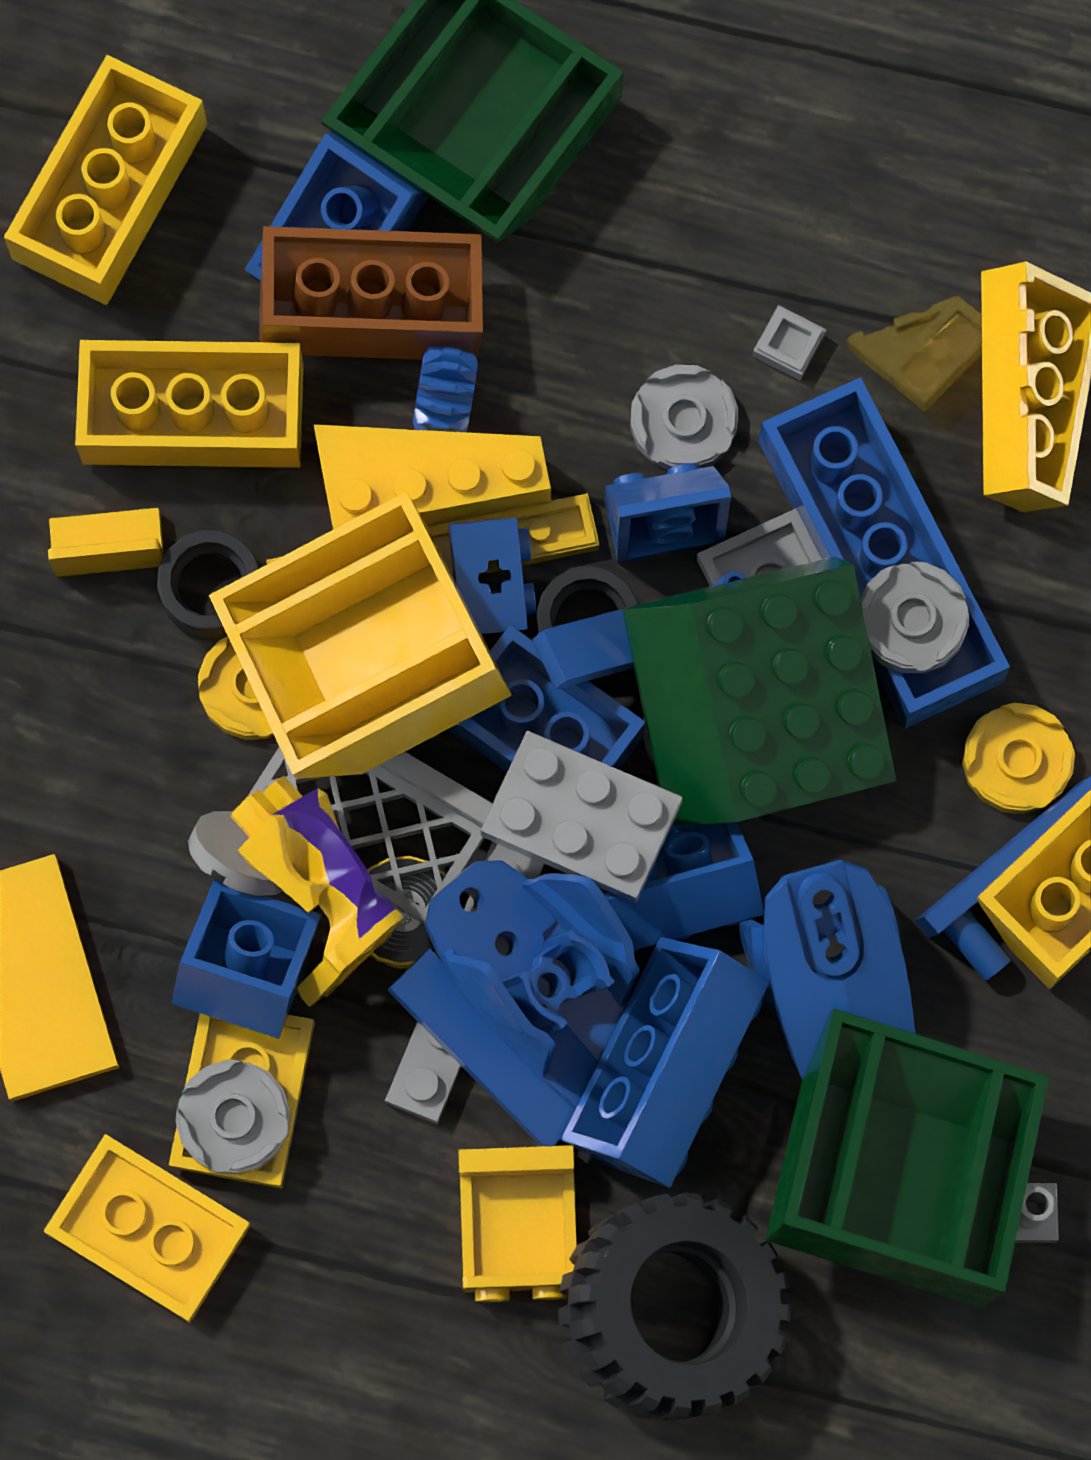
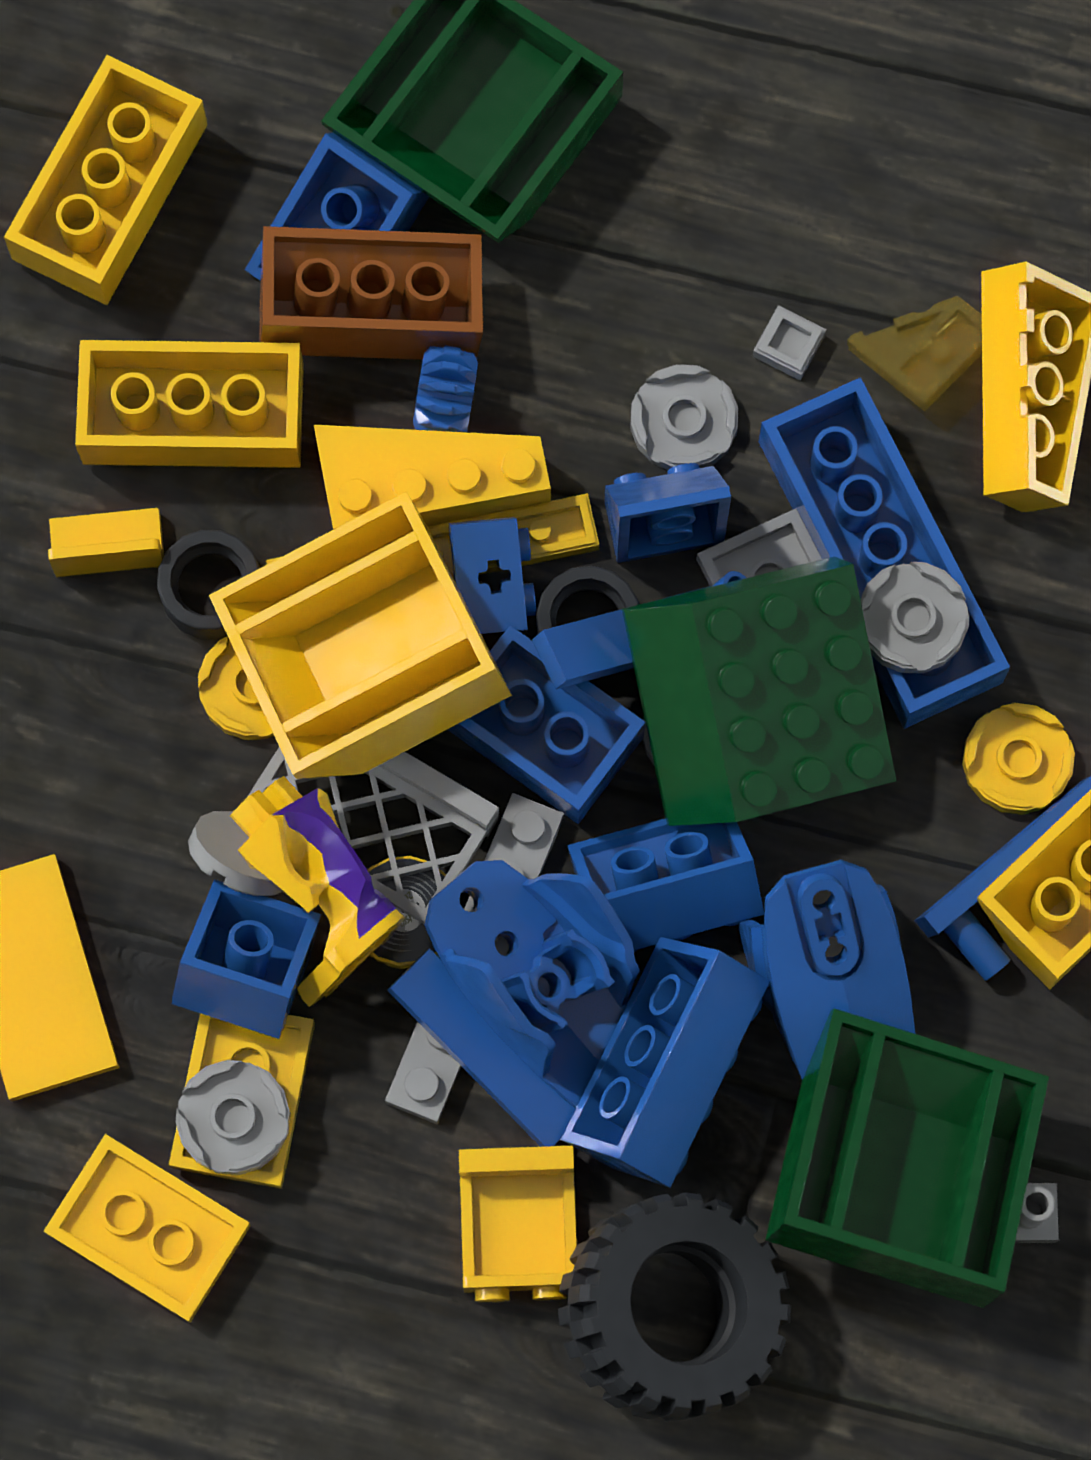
(581, 816): light grey plate -> none

